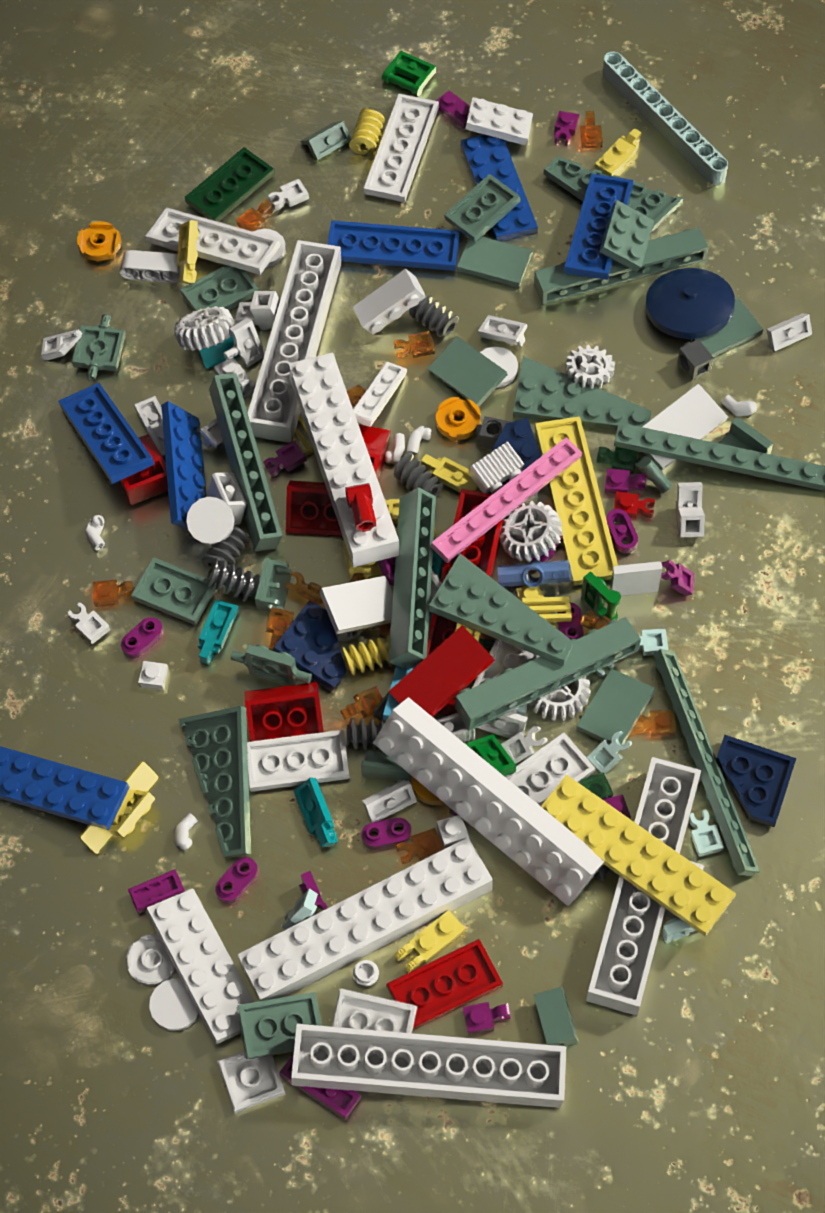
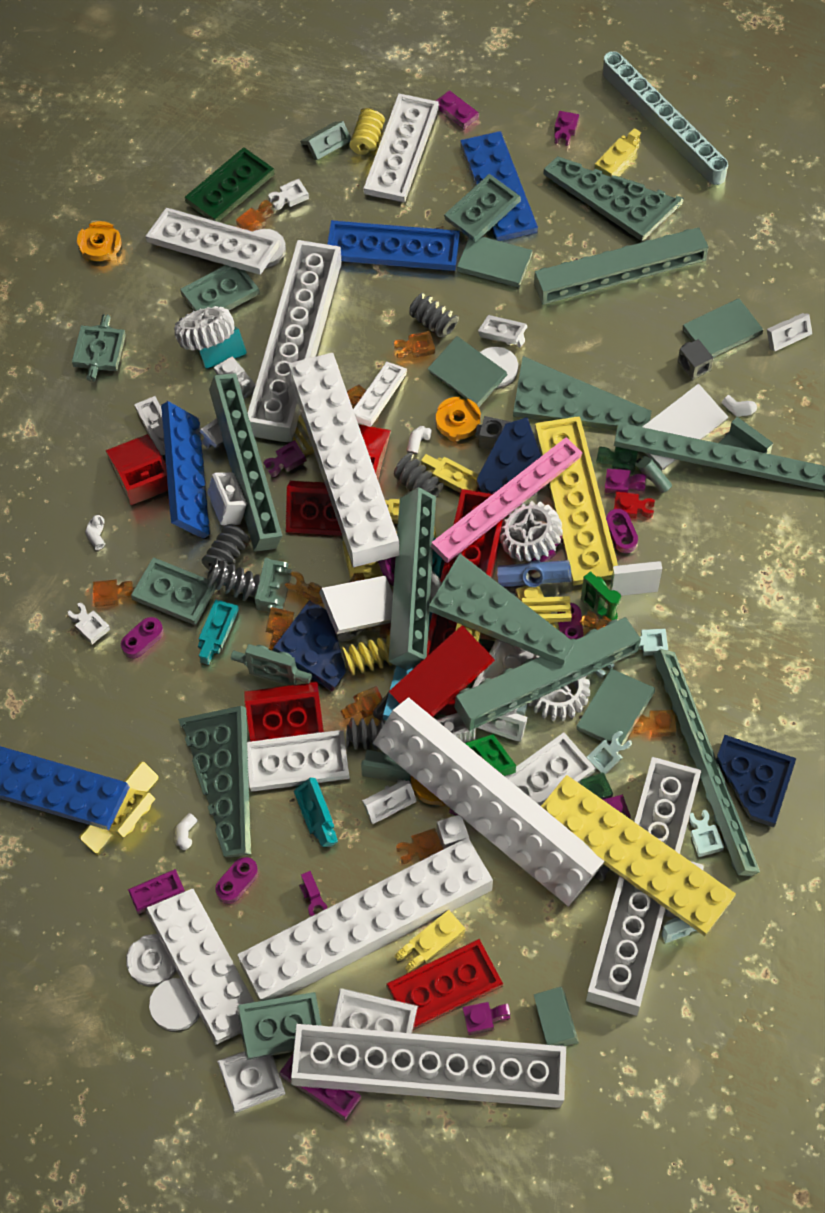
(59, 344): white tile -> none
(106, 433): blue plate -> none
(150, 266): white beam -> none
(153, 675): white plate -> none
(187, 251): light yellow hinge -> none
(210, 520): white tile -> none
(245, 343): white plate -> none
(261, 309): white brick -> none
(303, 909): light aqua plate -> none
(360, 501): red piece -> none
(365, 973): white plate -> none
(386, 834): magenta plate -> none
(389, 301): white brick -> none
(399, 447): white arm -> none
(412, 68): green plate -> none
(496, 468): white brick -> none
(499, 121): white plate -> none
(520, 746): white plate -> none
(584, 252): blue plate -> none
(590, 133): clear orange plate -> none
(590, 366): white gear -> none
(626, 236): sand green plate -> none
(681, 577): magenta plate -> none
(689, 510): white brick -> none
(690, 303): dark blue dish -> none

